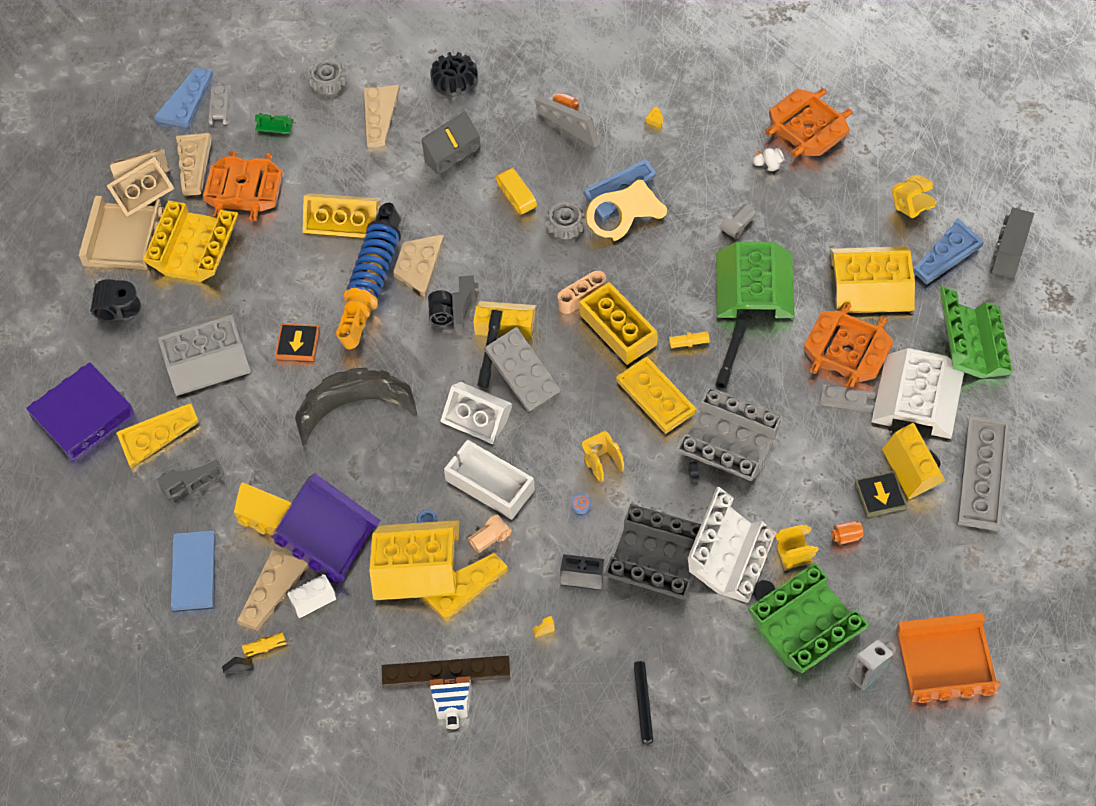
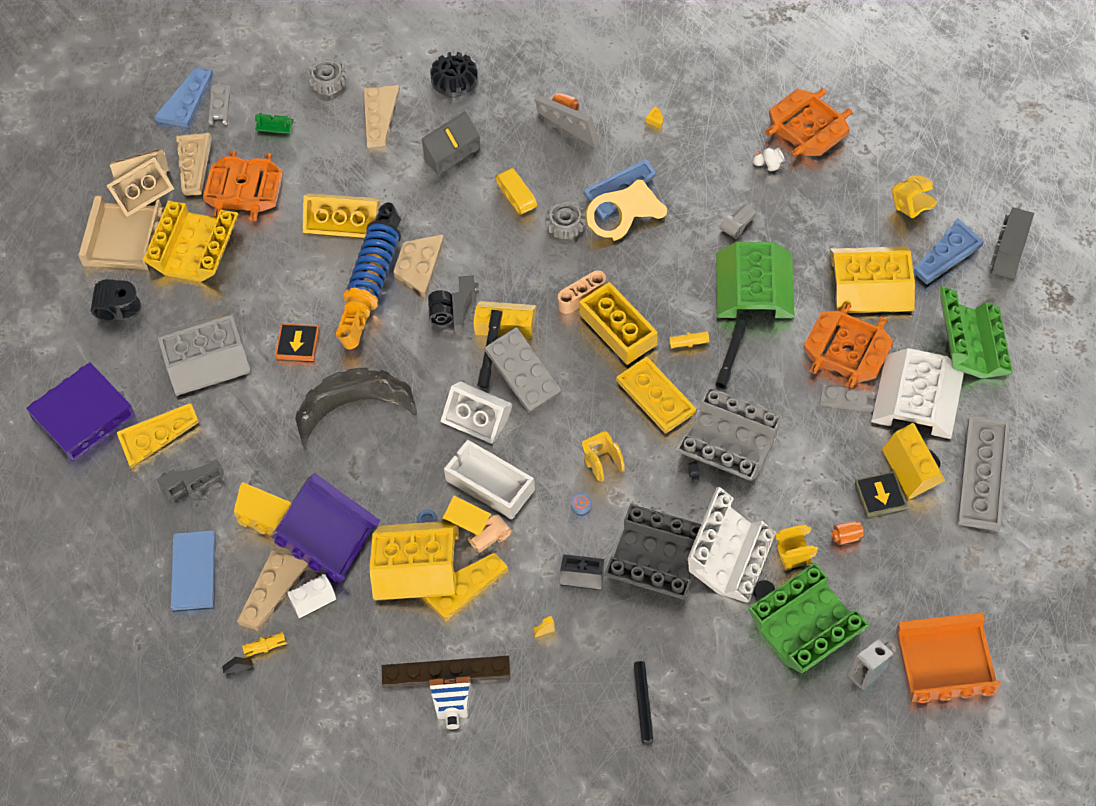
(466, 515): none -> yellow panel

